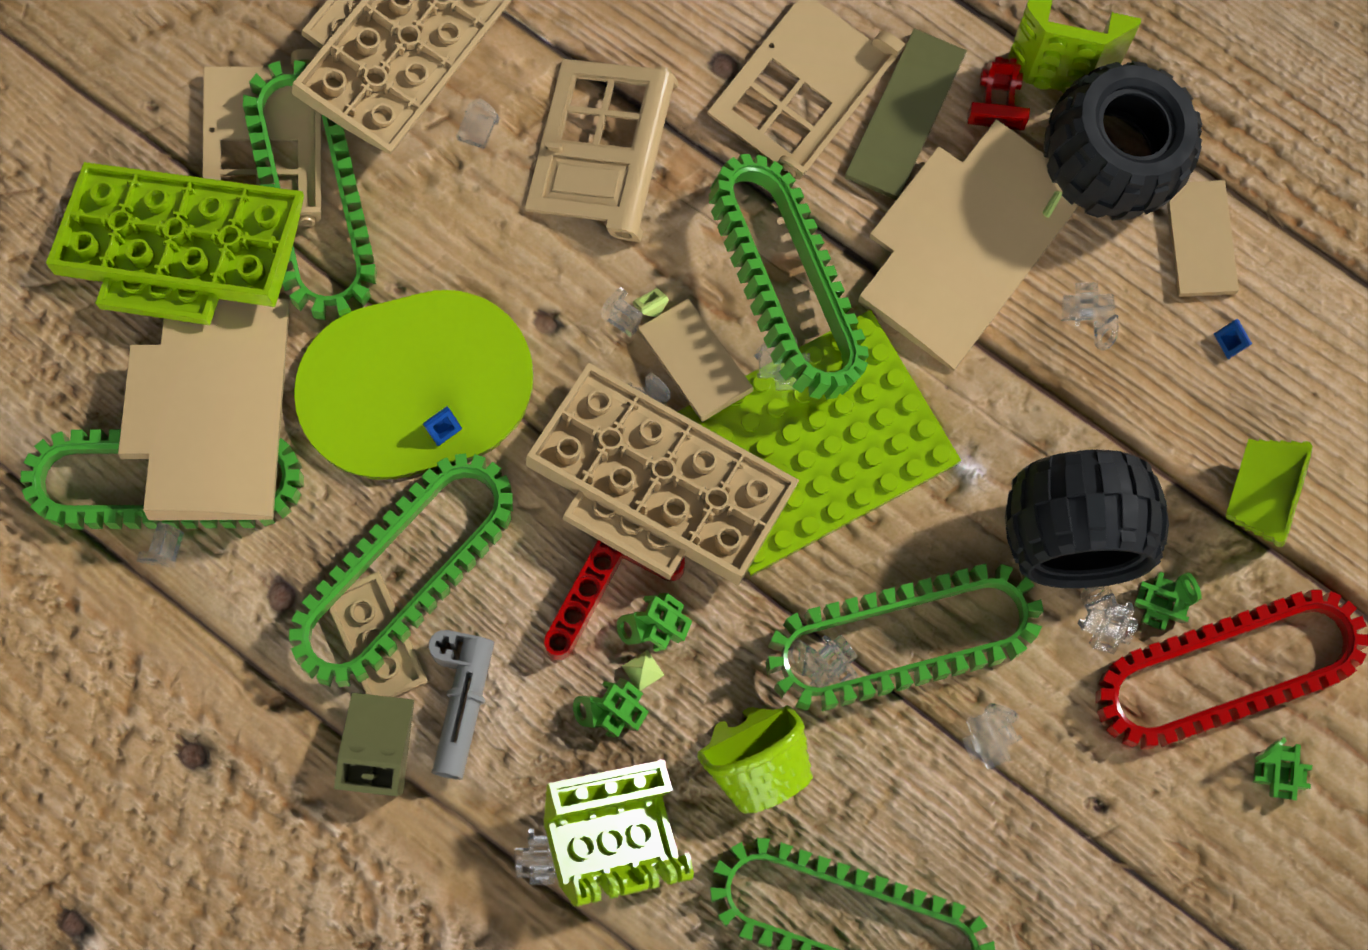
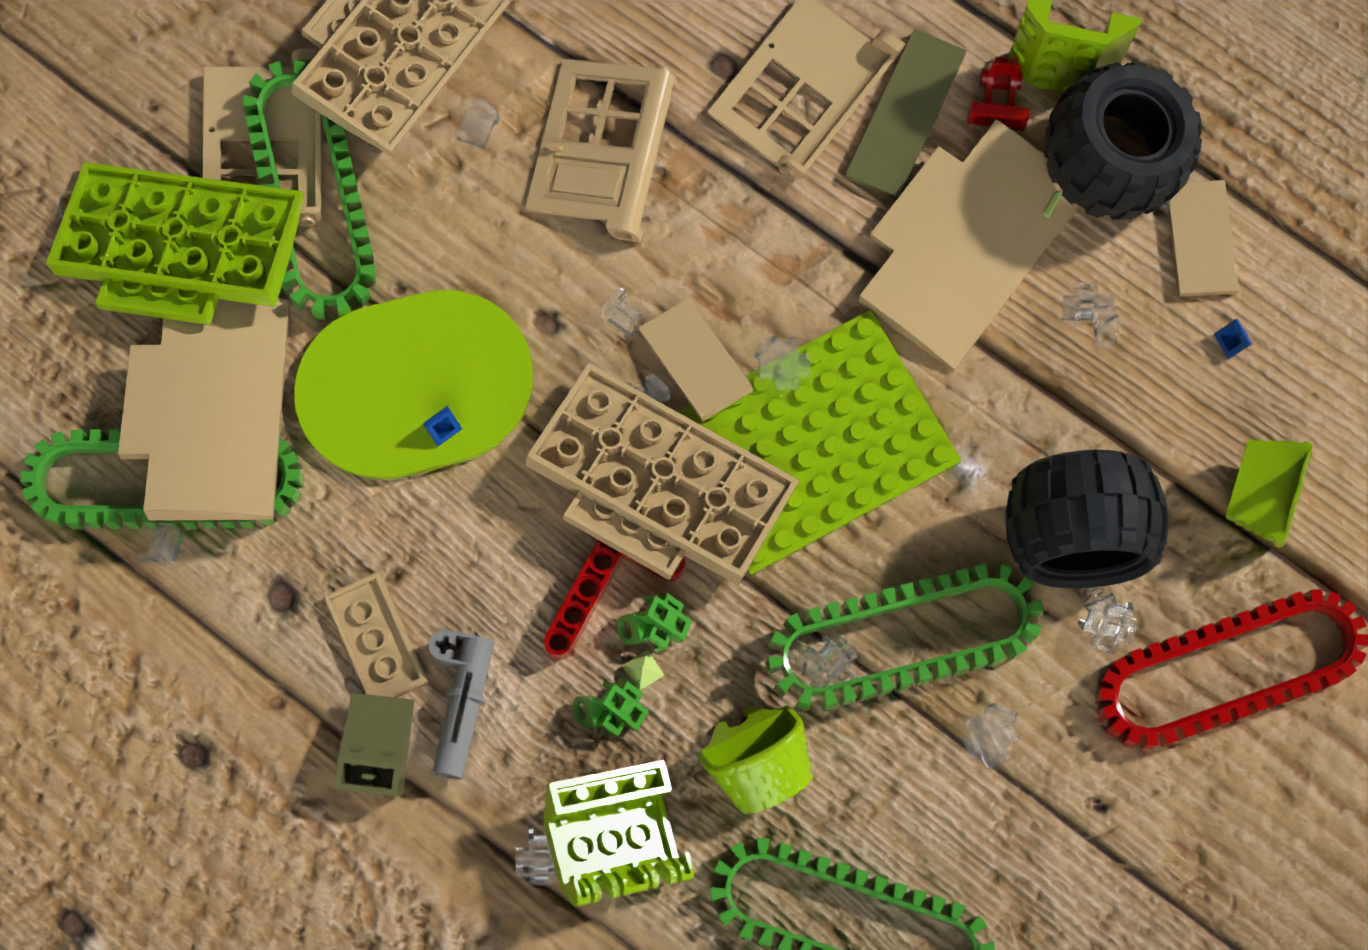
(500, 515): bright green piece -> none
(651, 303): yellowish green slope -> none
(760, 286): bright green piece -> none
(1159, 608): bright green piece -> none
(1277, 772): bright green piece -> none

